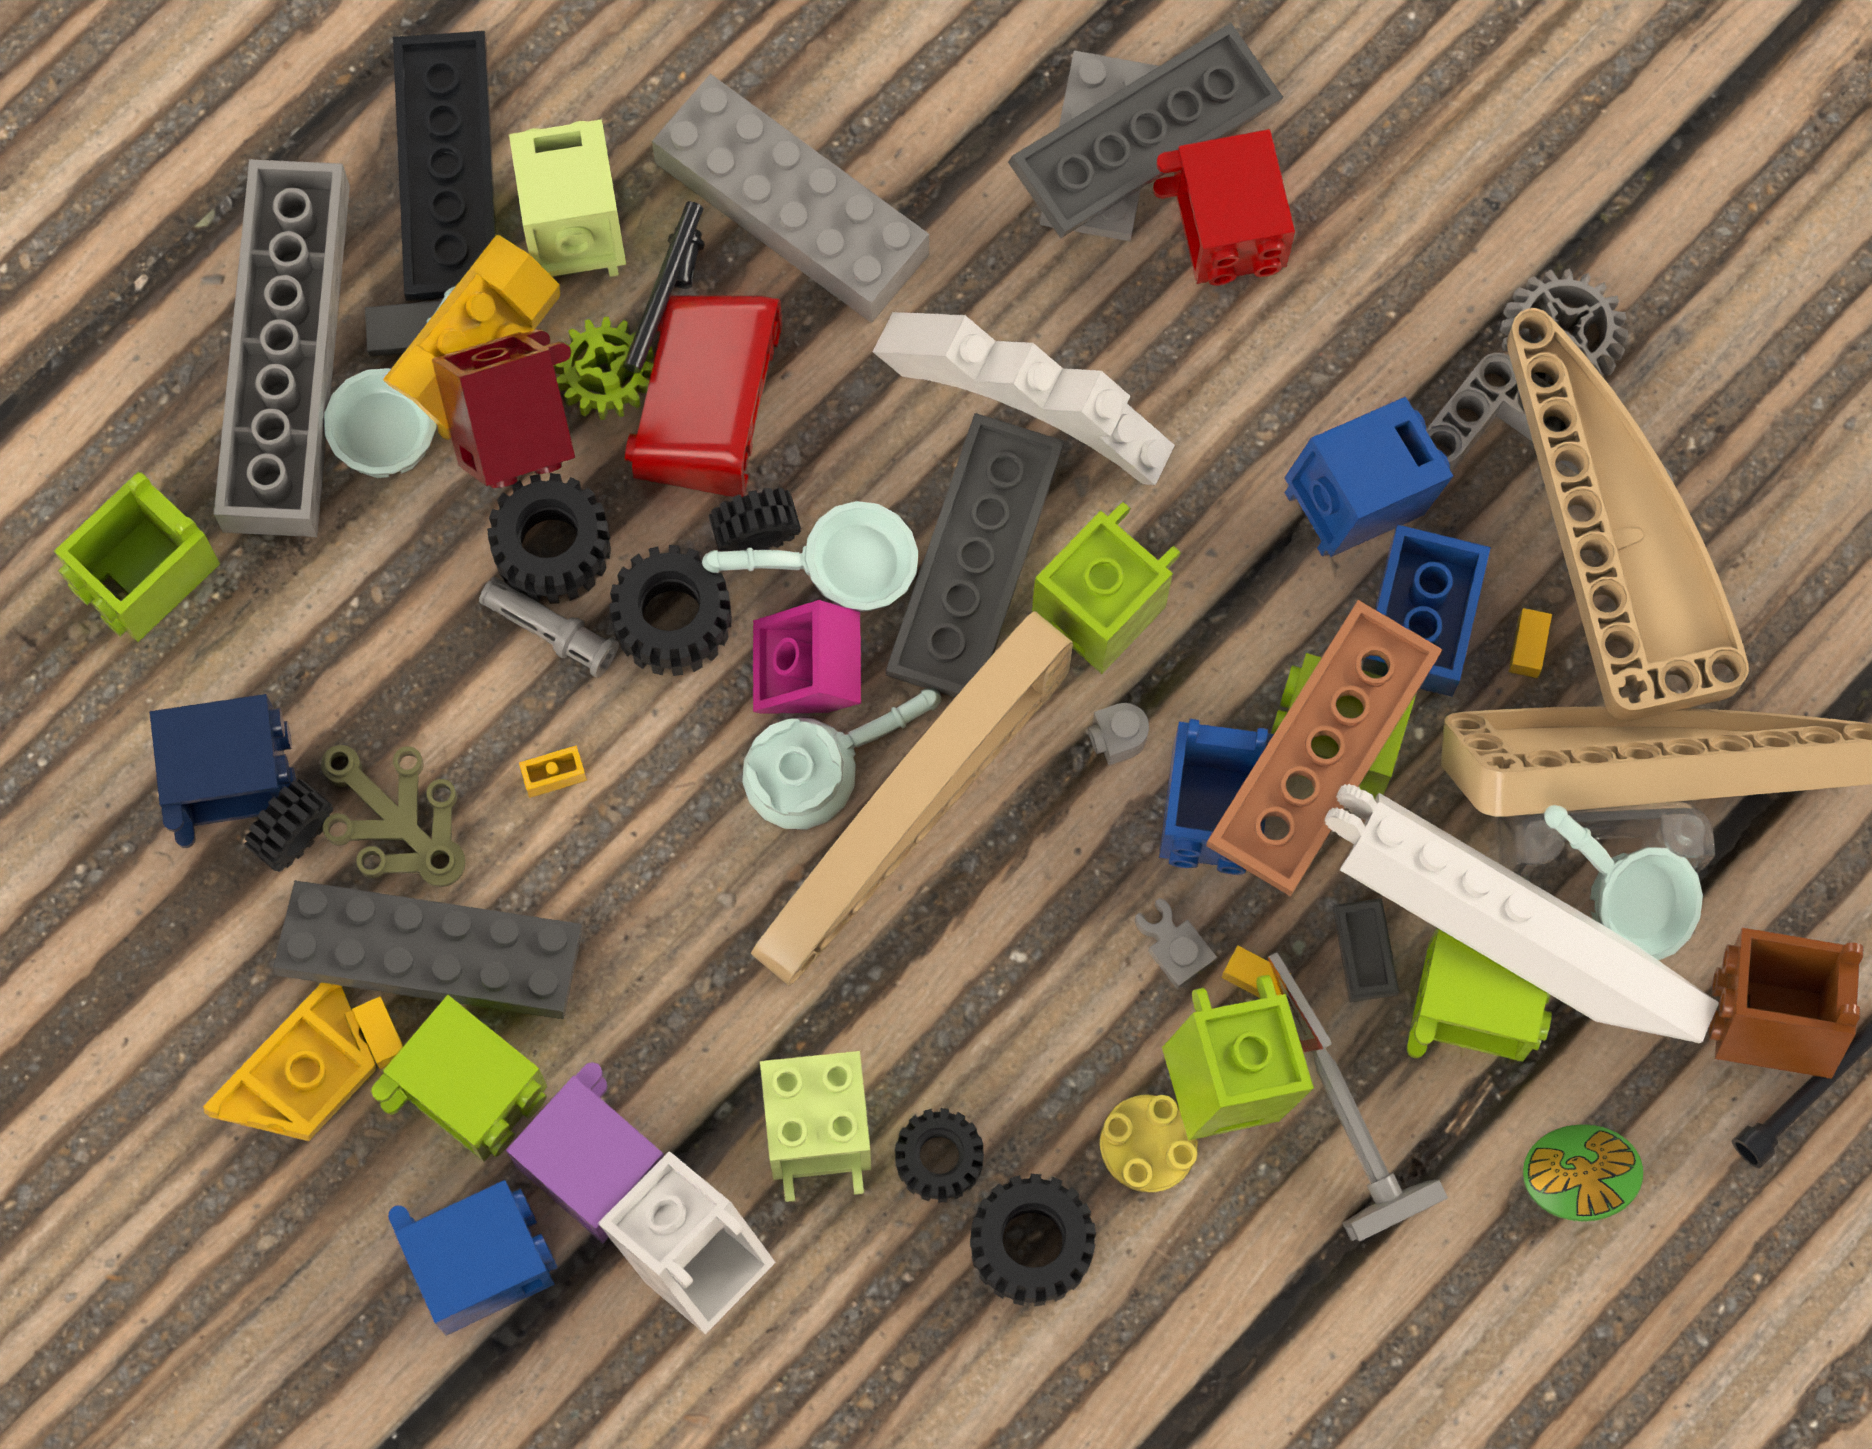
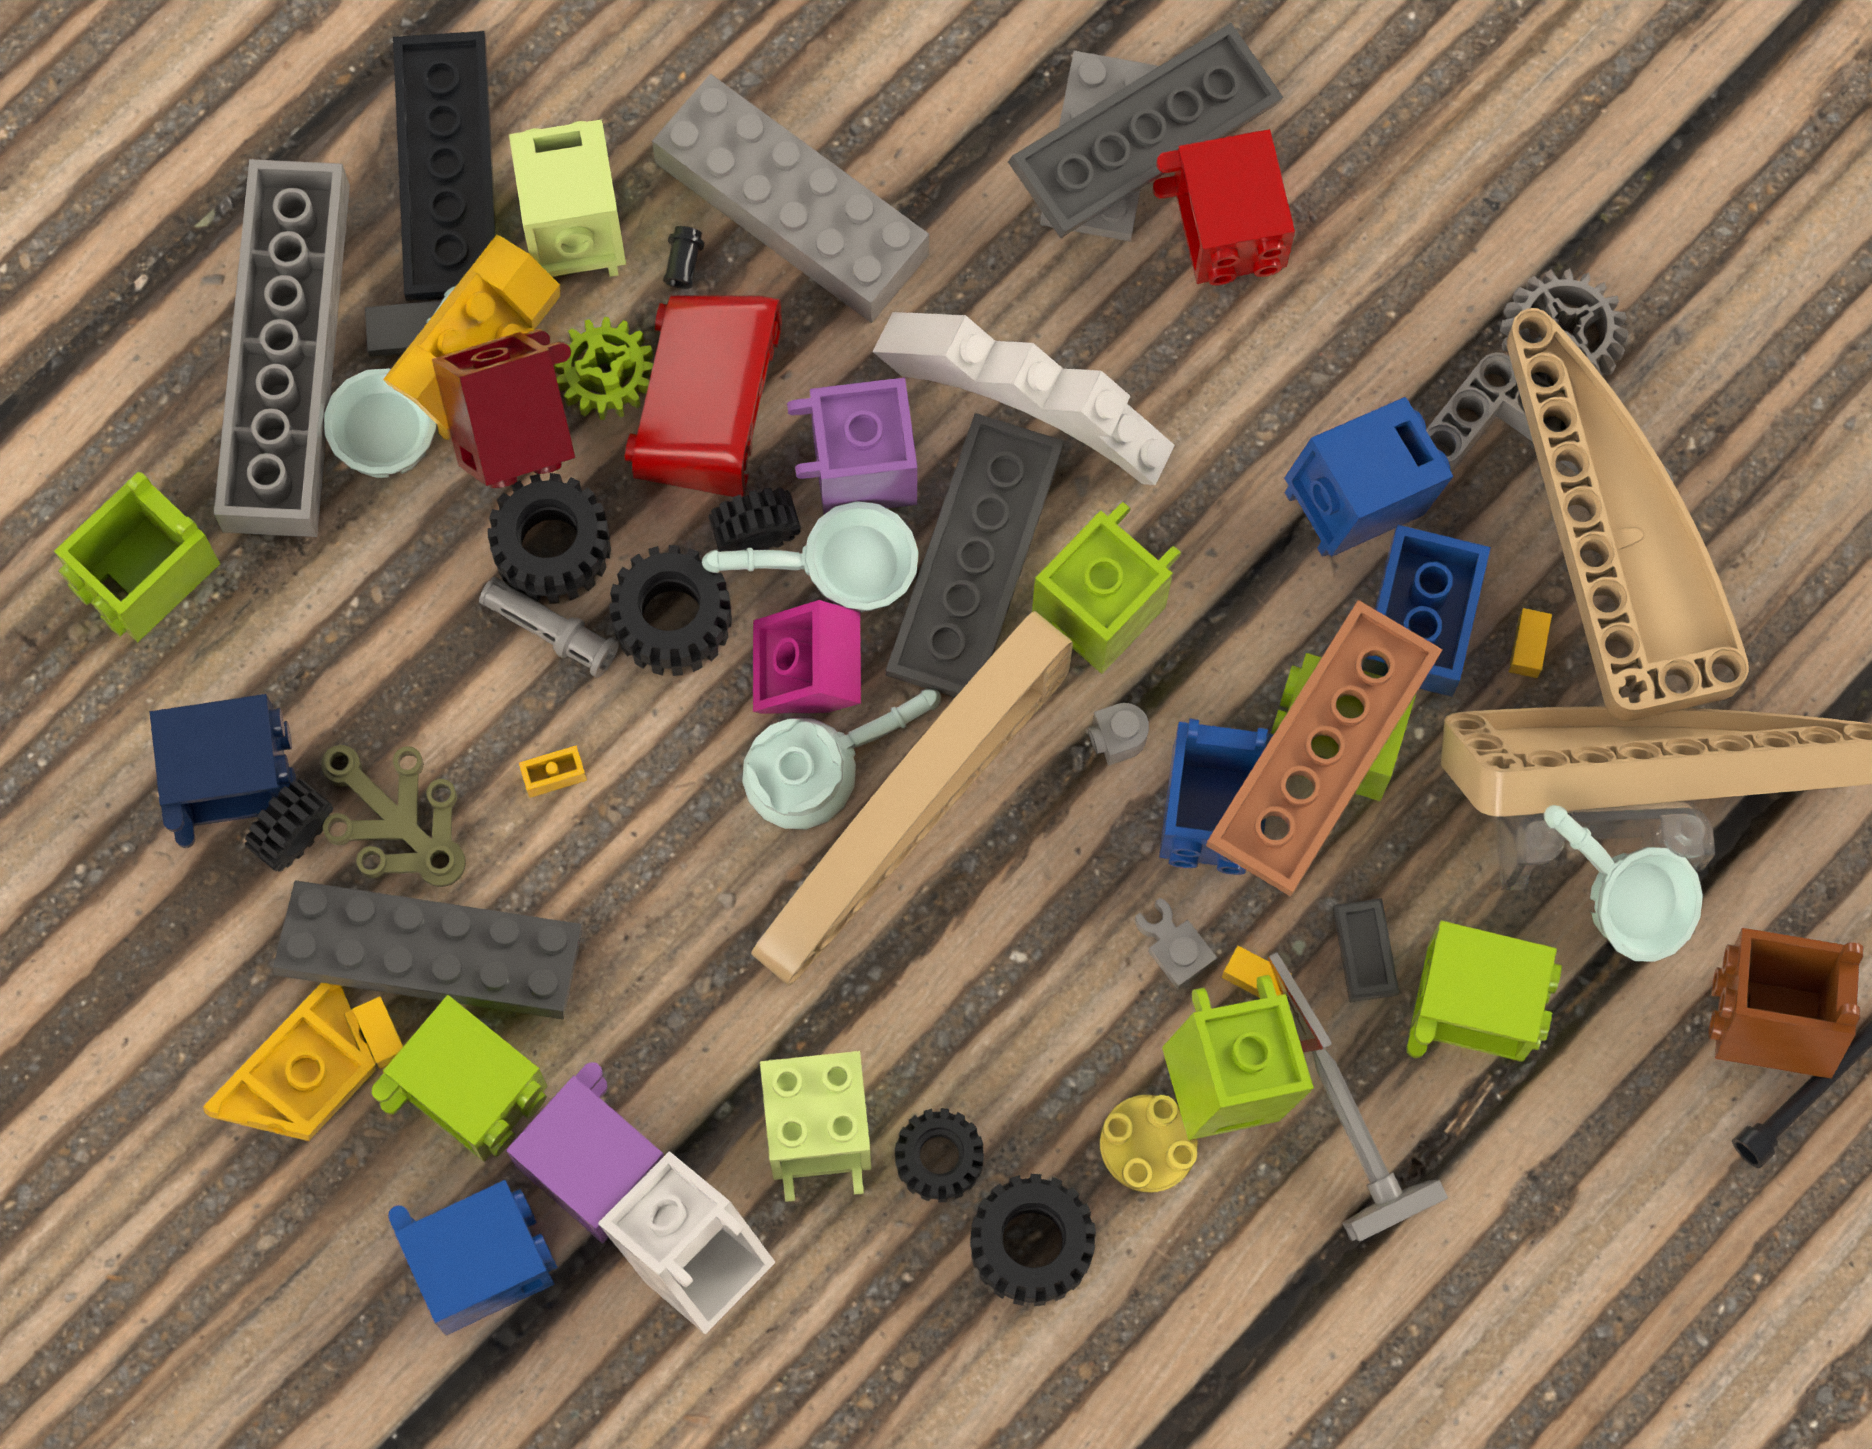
(663, 287): black bar -> none
(861, 443): none -> medium lavender container
(1514, 921): white hinge -> none
(1583, 1172): shield -> none

